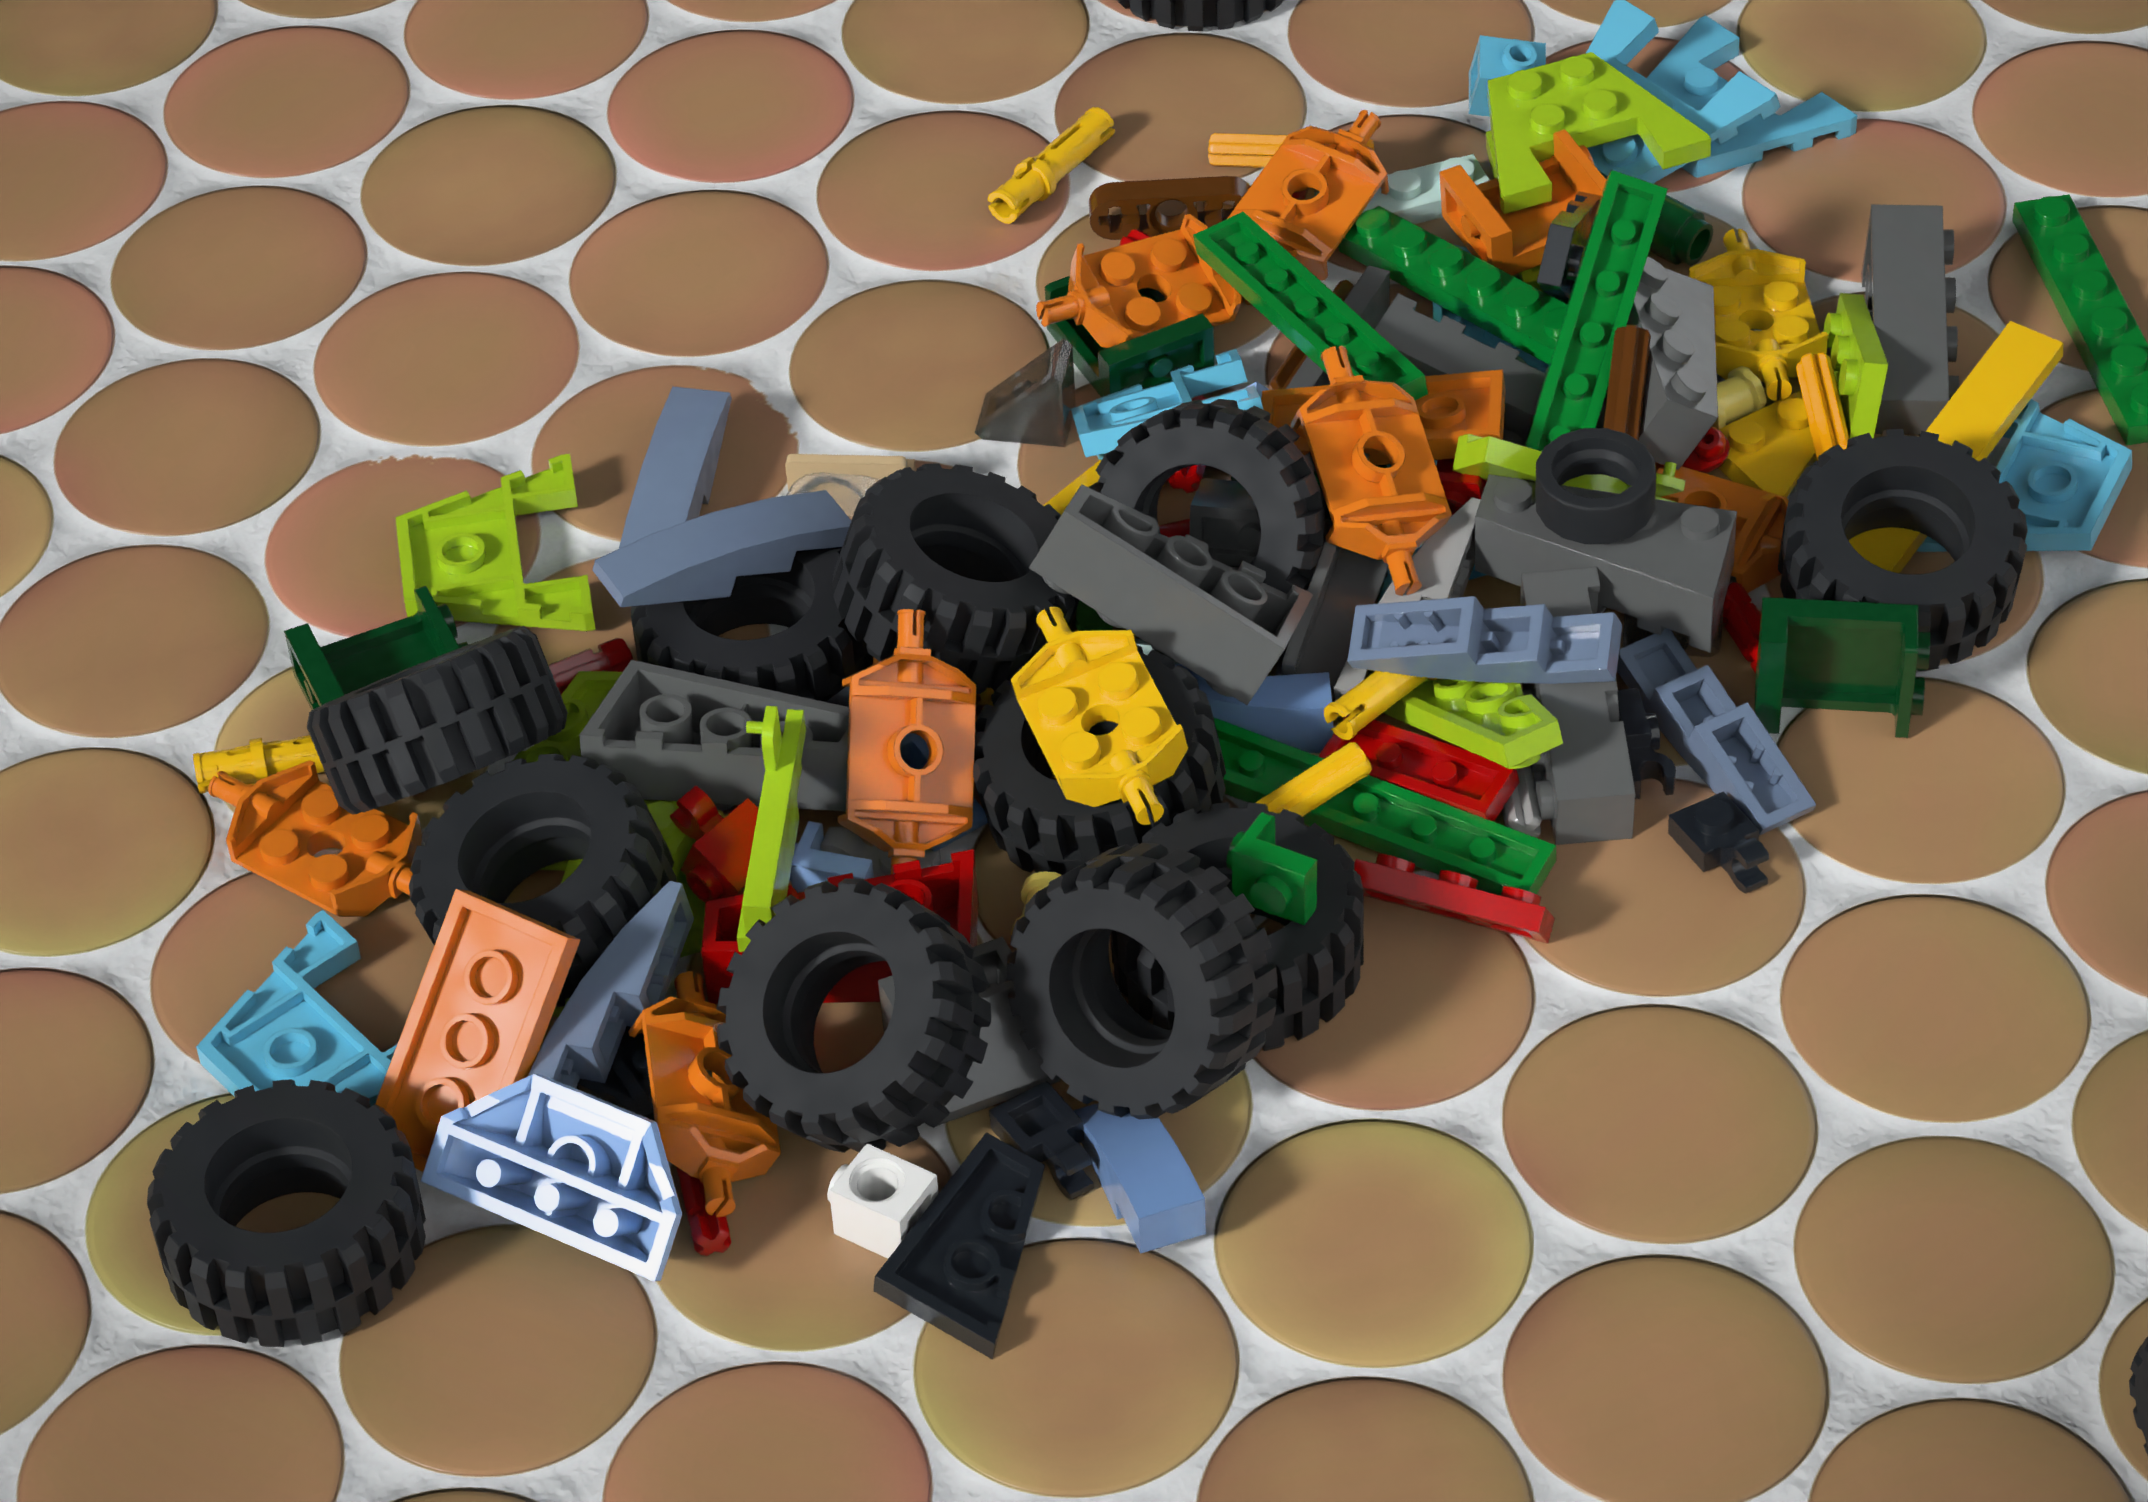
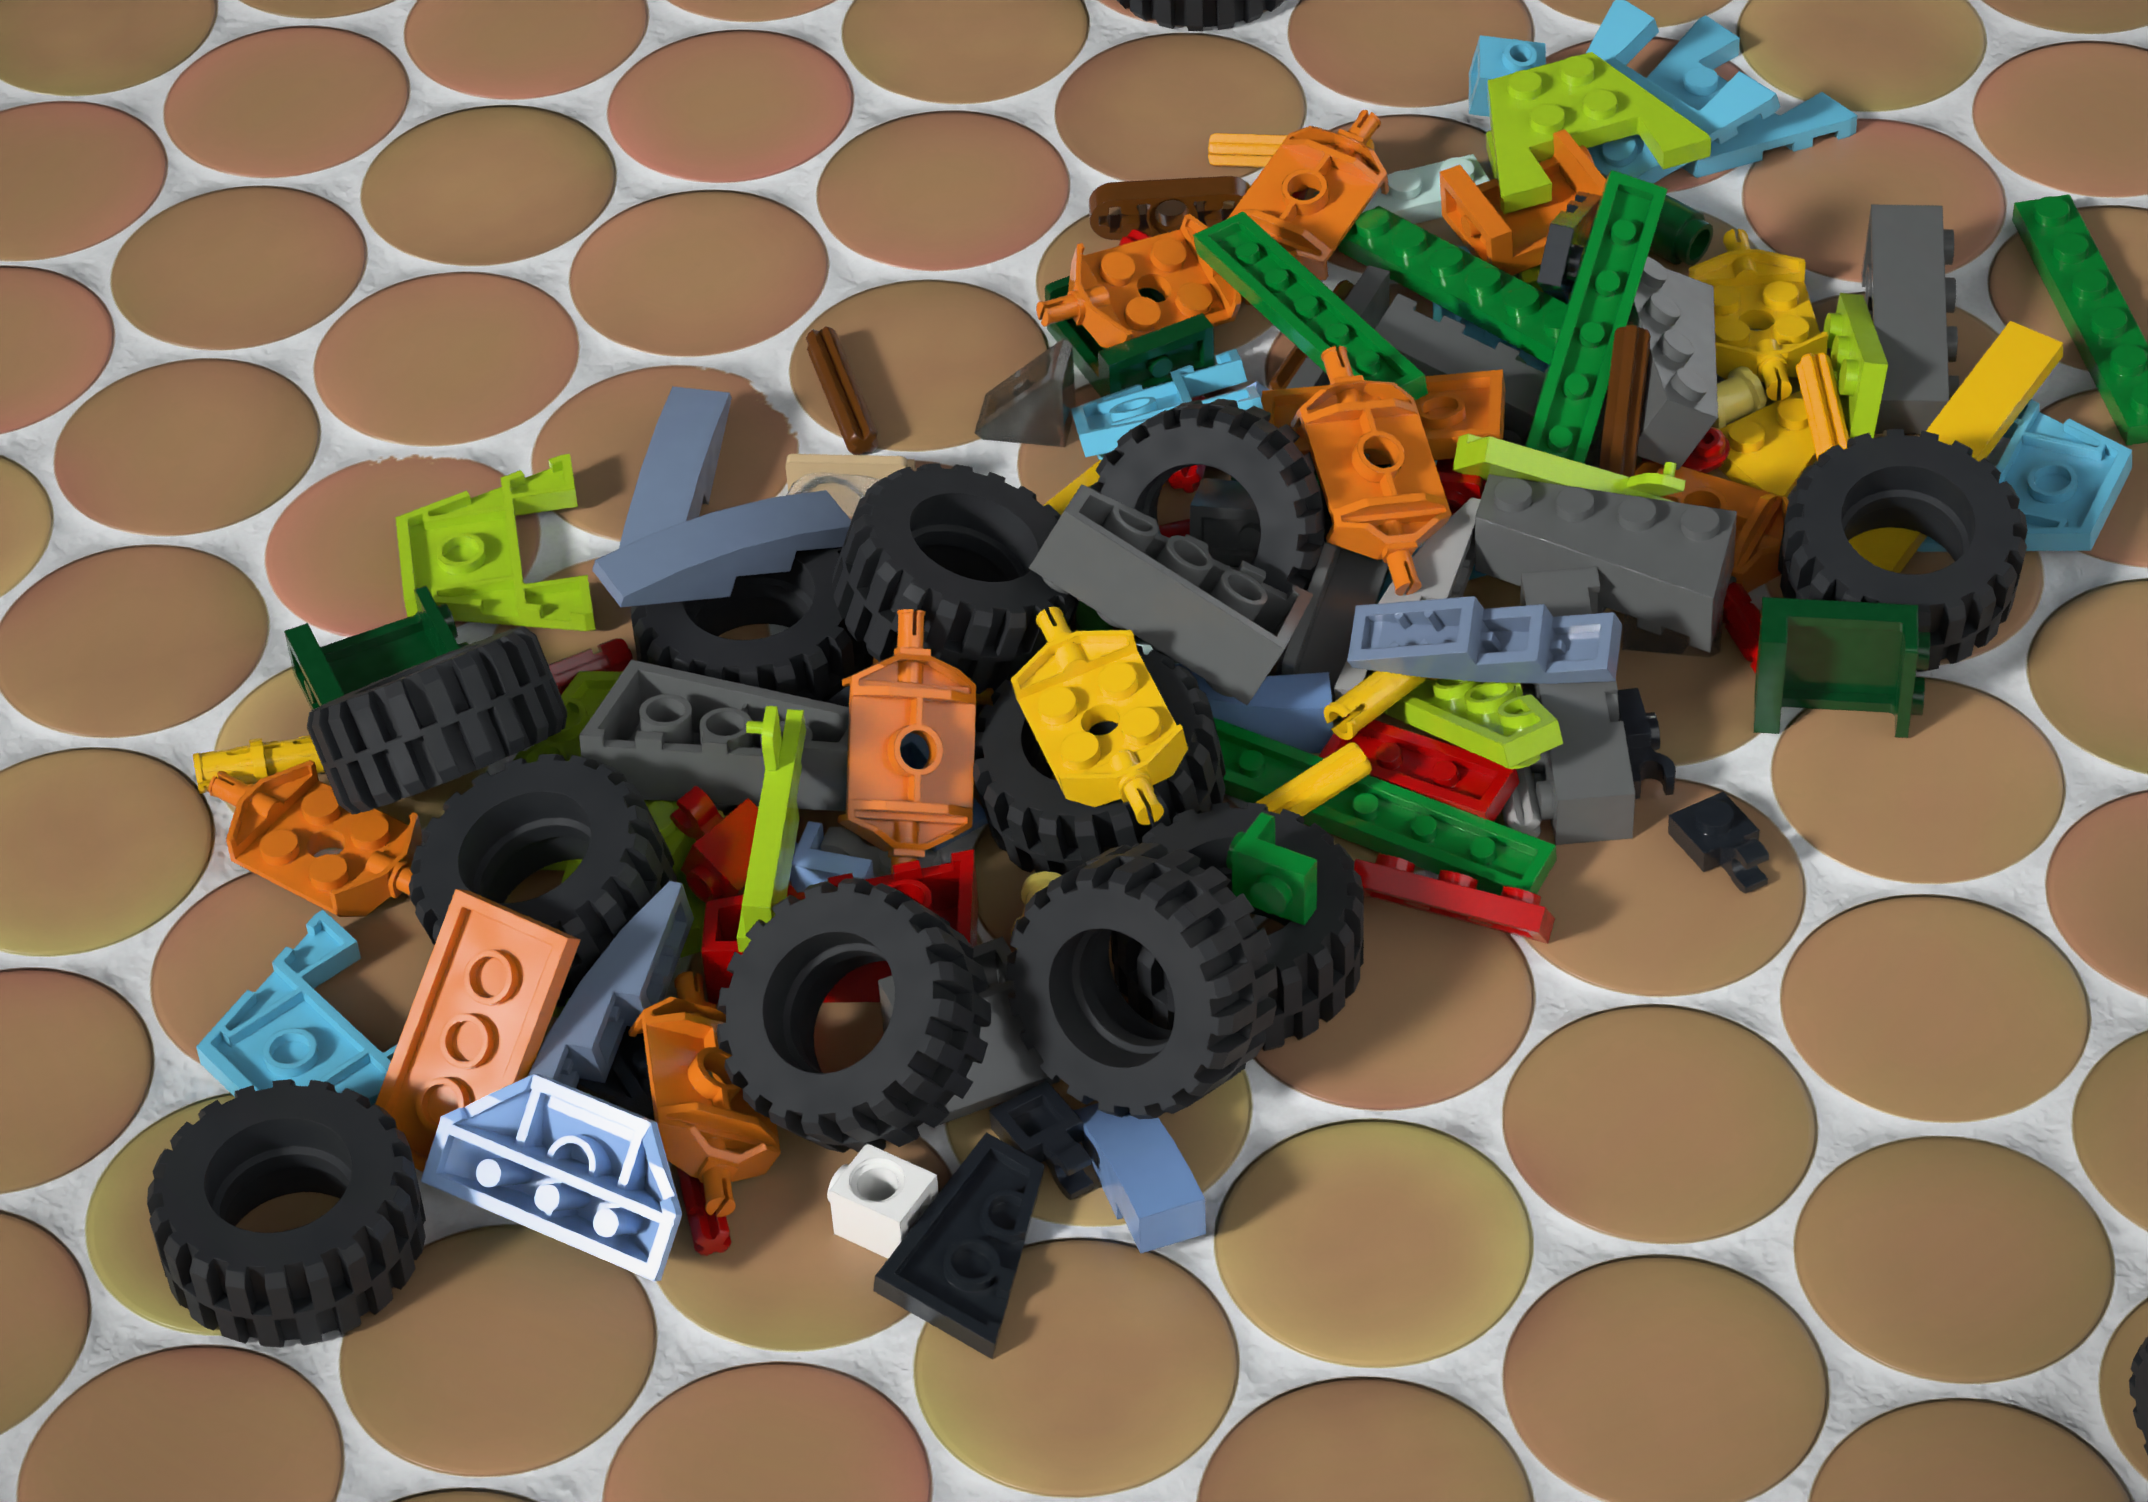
(842, 391): none -> reddish brown axle
(1037, 176): yellow pin -> none
(1592, 453): black tyre -> none
(1712, 734): sand blue slope -> none

